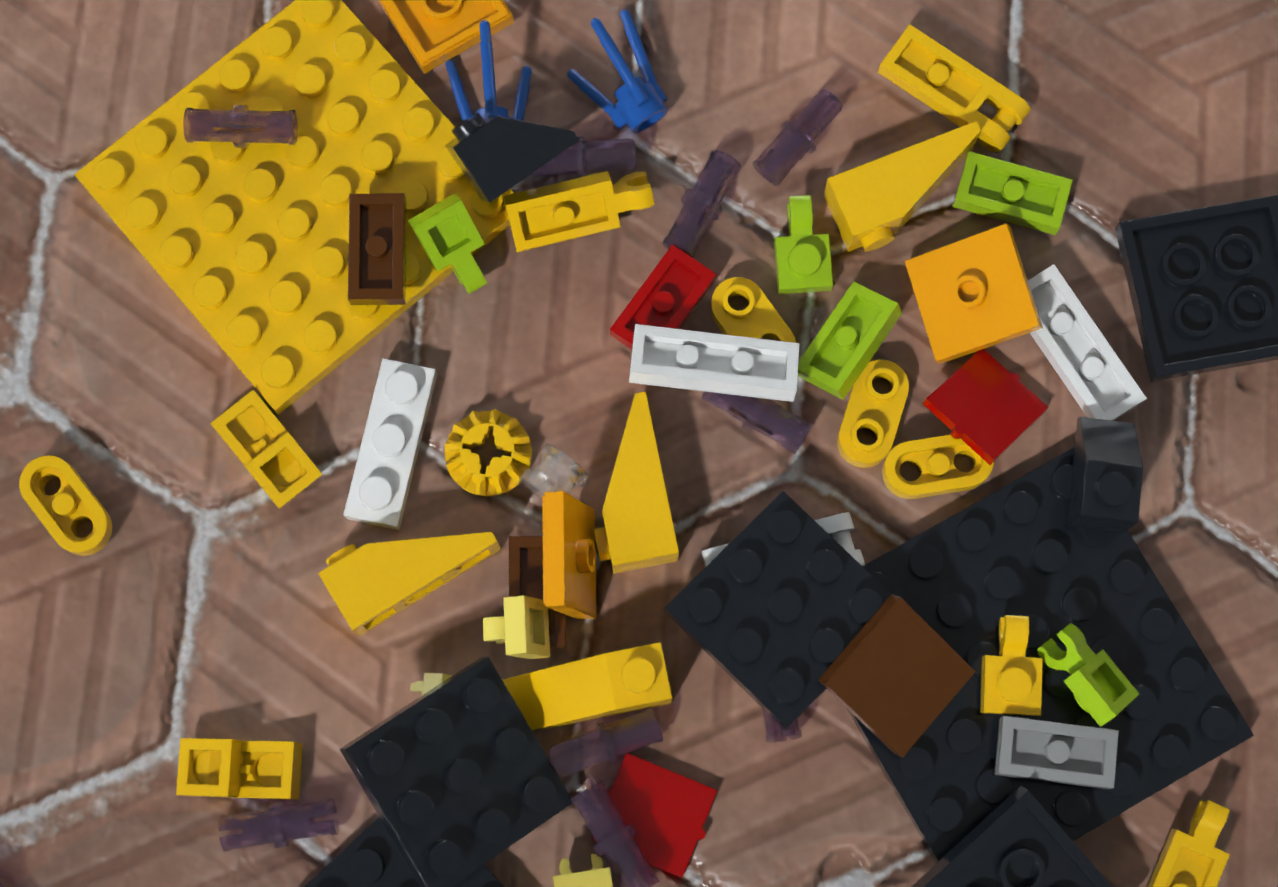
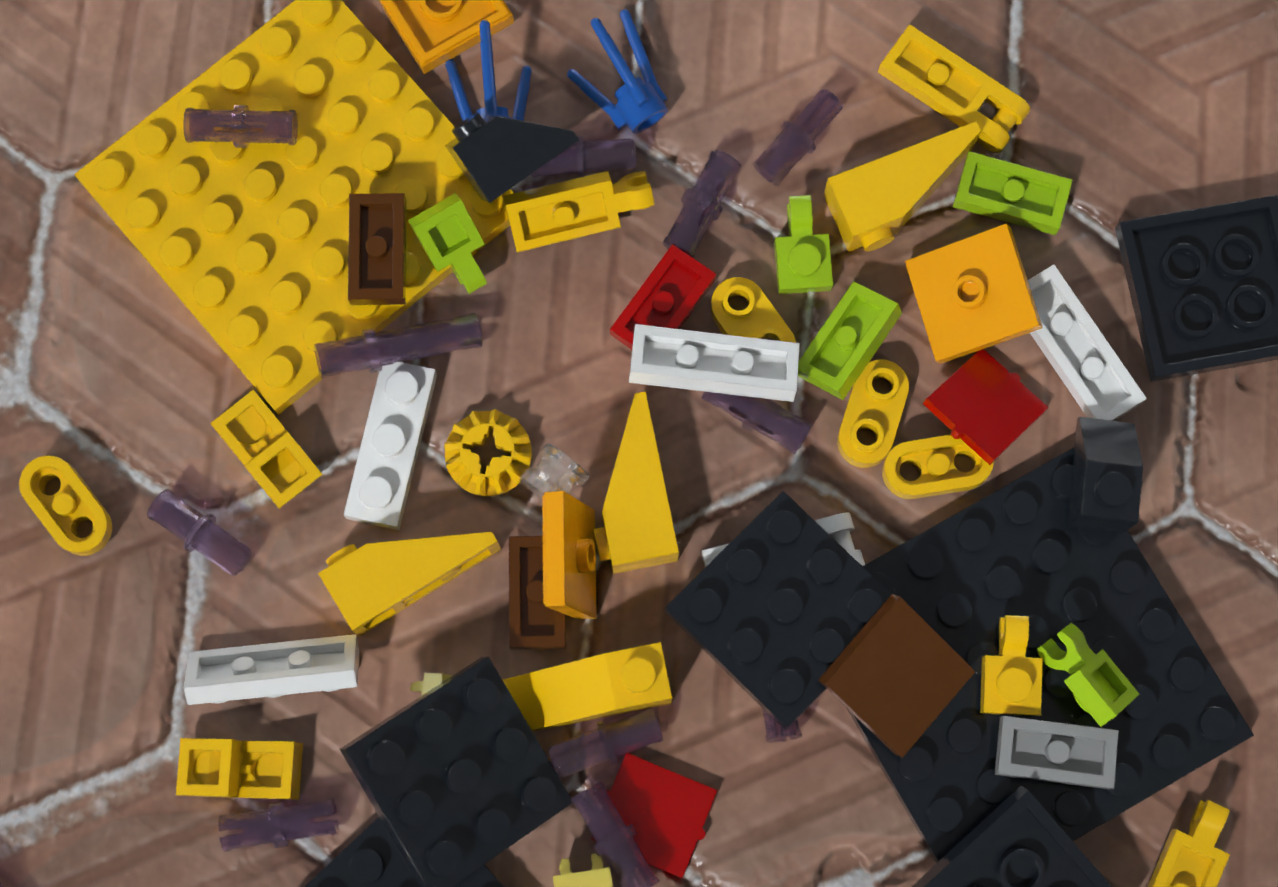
(199, 532): none -> clear purple axle
(272, 669): none -> white plate
(388, 347): none -> clear purple pin
(521, 629): light yellow tile -> none

